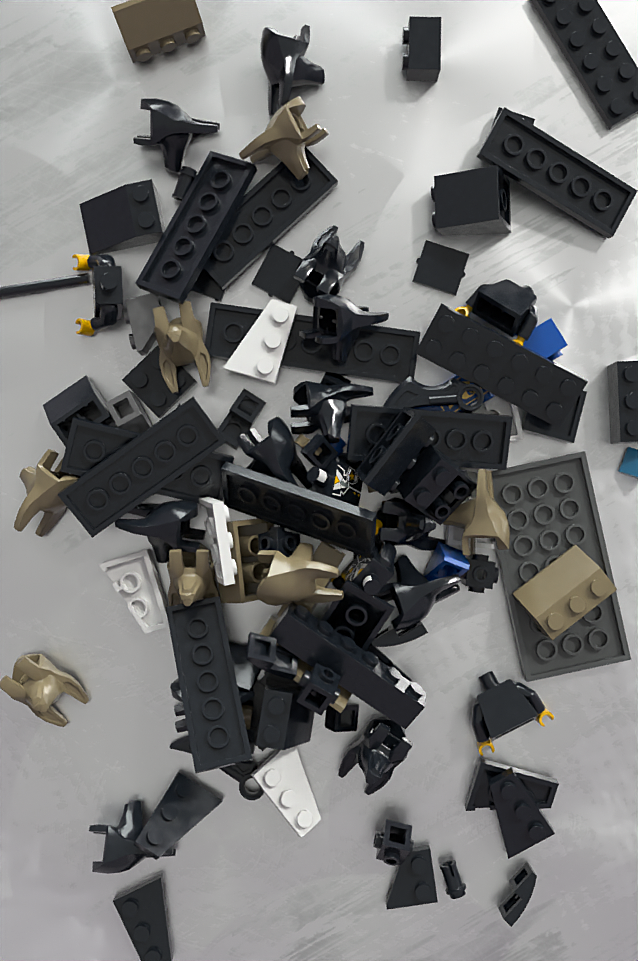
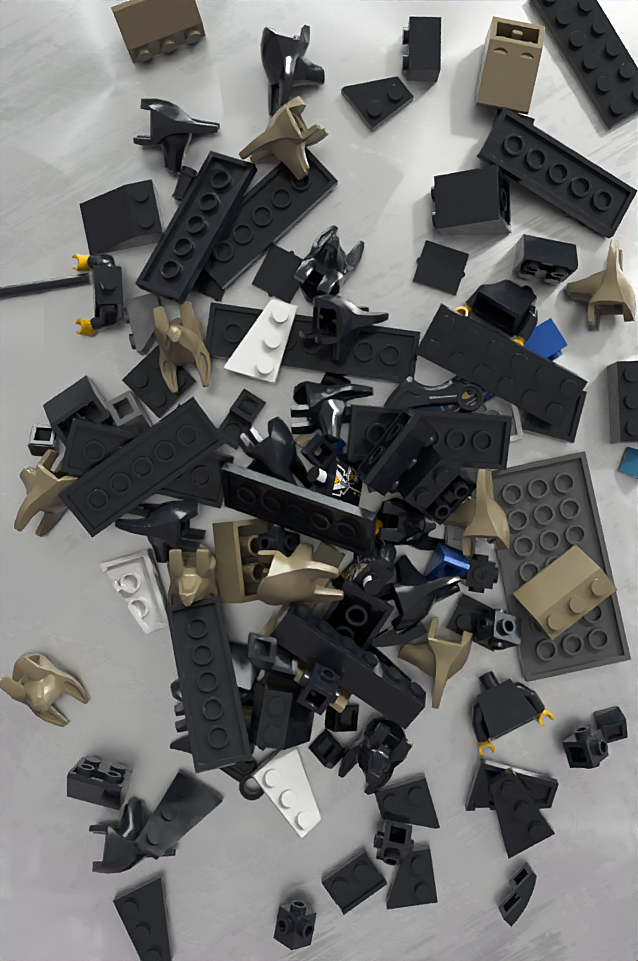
(41, 439): none -> black slope
(99, 782): none -> black slope
(216, 525): white wing -> none
(295, 925): none -> black brick
(328, 749): none -> black slope
(354, 881): none -> black plate
(377, 100): none -> black wing
(408, 803): none -> black wing
(438, 657): none -> dark tan piece
(455, 887): black pin -> none
(466, 616): none -> black plate
(499, 629): none -> black brick
(510, 64): none -> dark tan slope
(545, 259): none -> black slope
(585, 748): none -> black brick
(607, 290): none -> dark tan piece
(612, 724): none -> black slope

